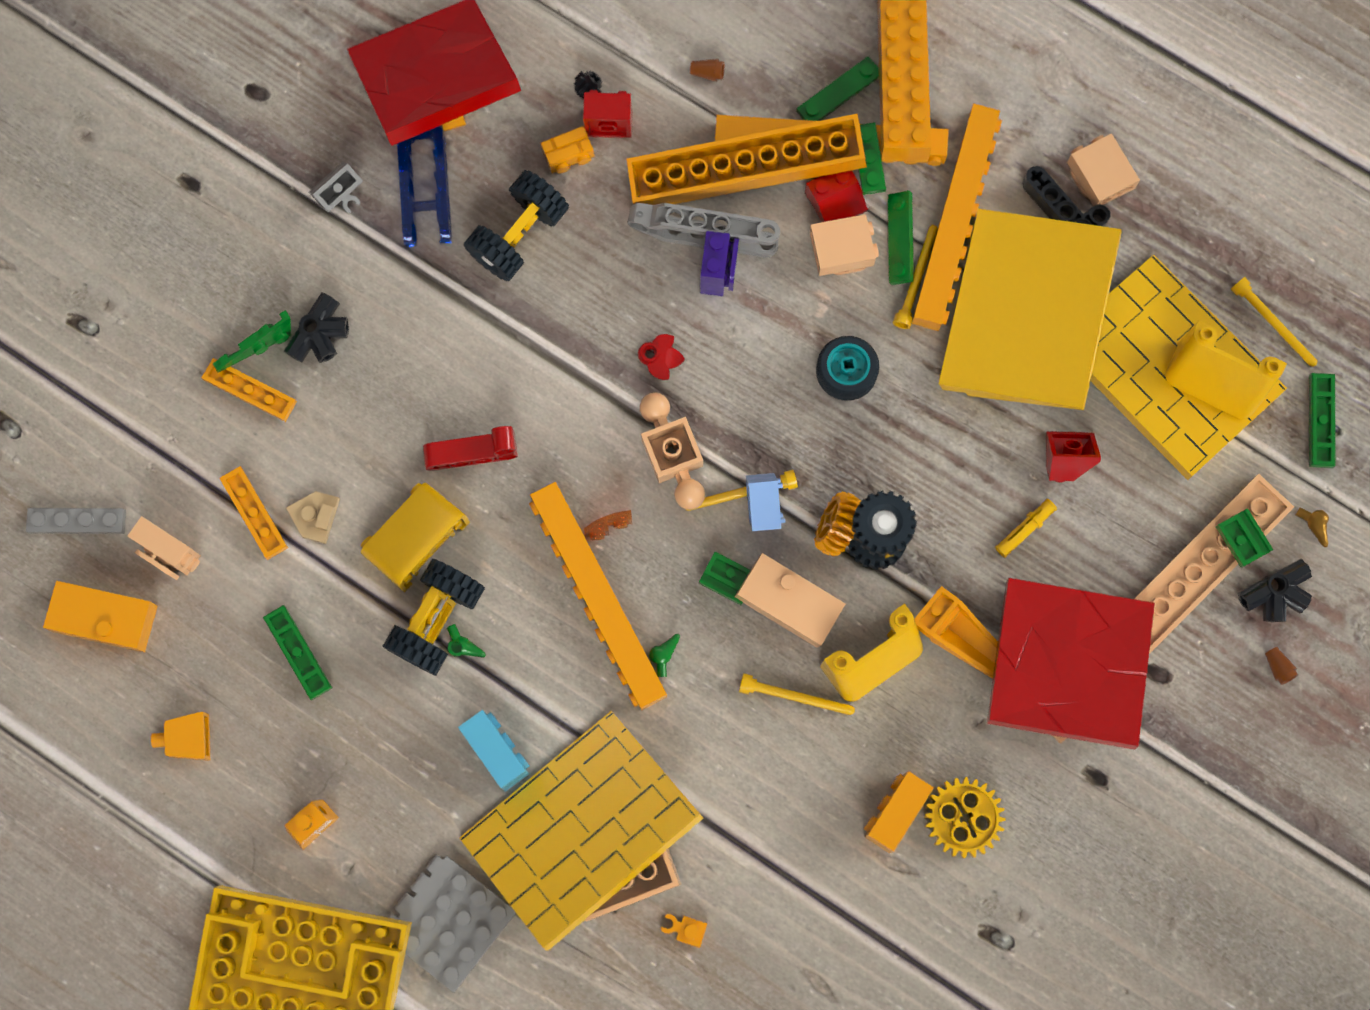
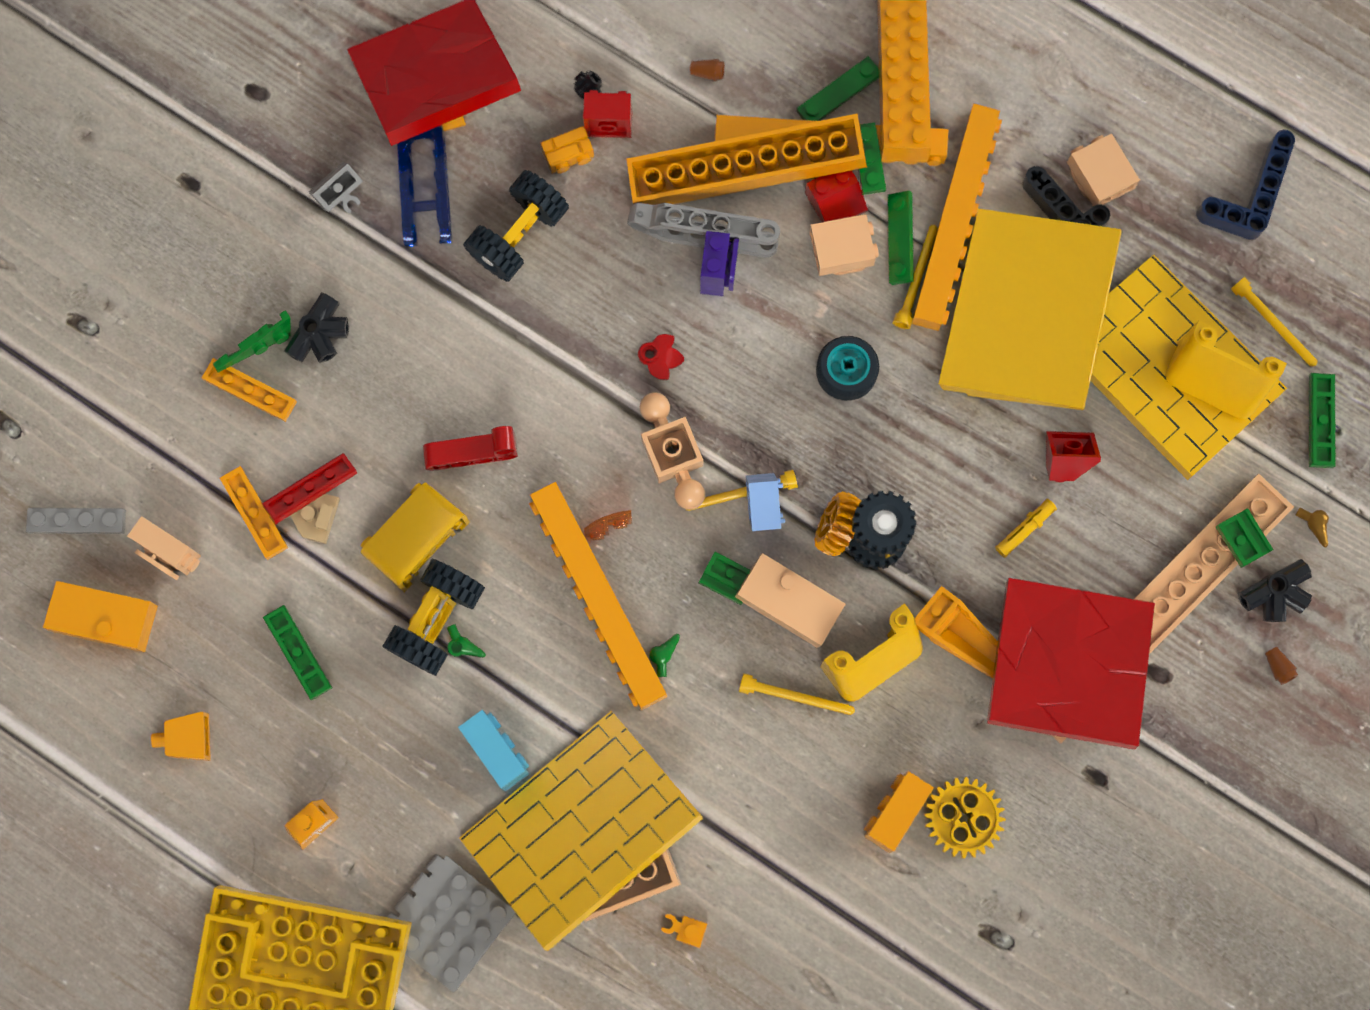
(309, 488): none -> red tile
(1260, 193): none -> dark blue beam

